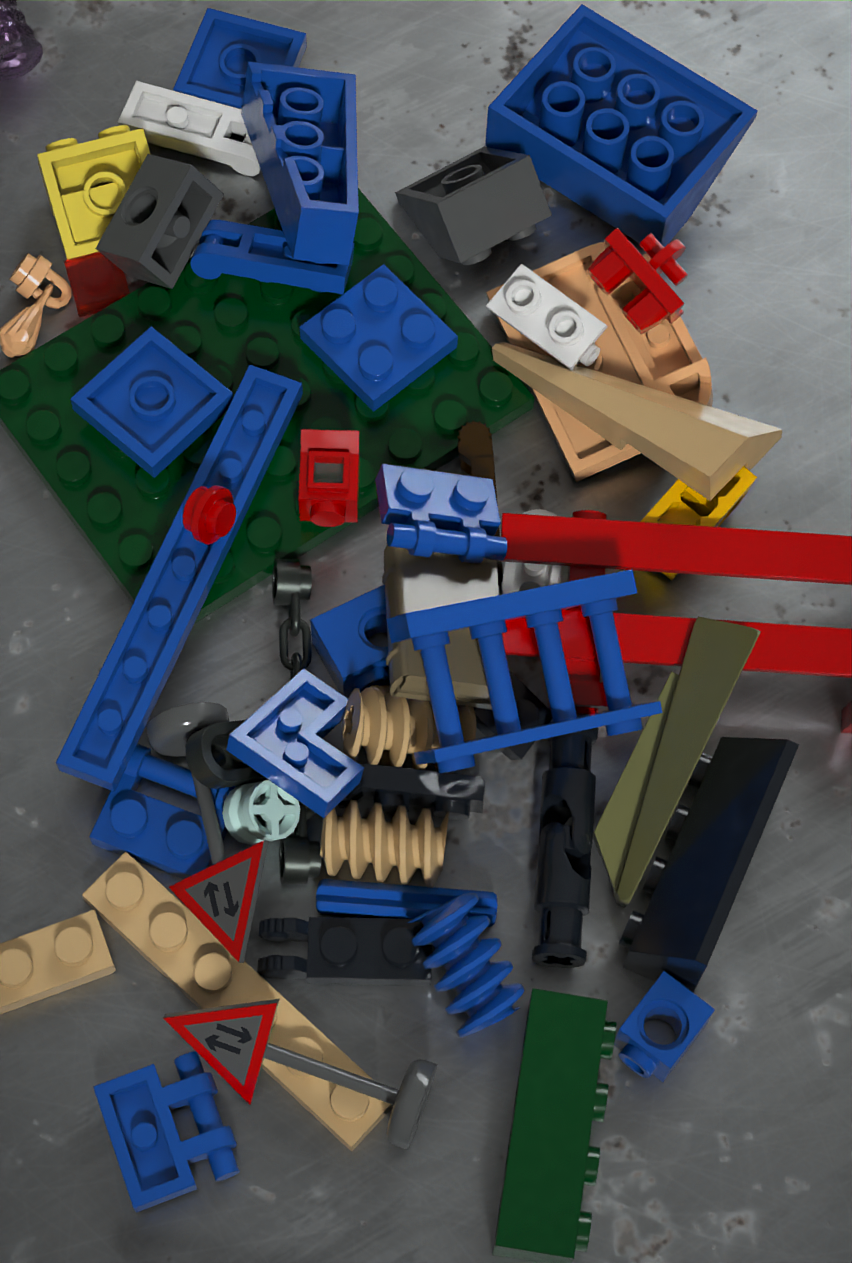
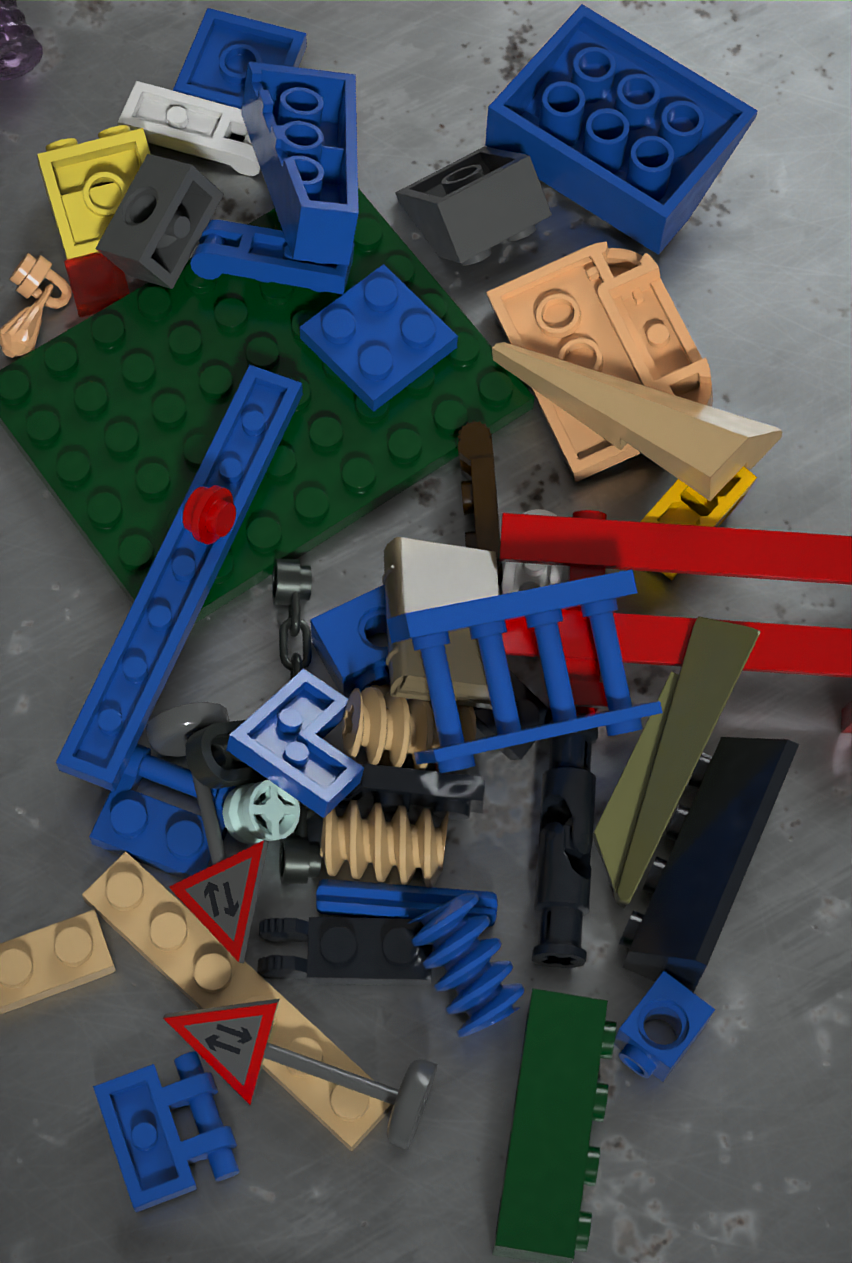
(152, 401): blue plate -> none
(329, 476): red window -> none
(440, 513): blue plate -> none
(548, 318): white hinge -> none
(623, 261): red hips -> none

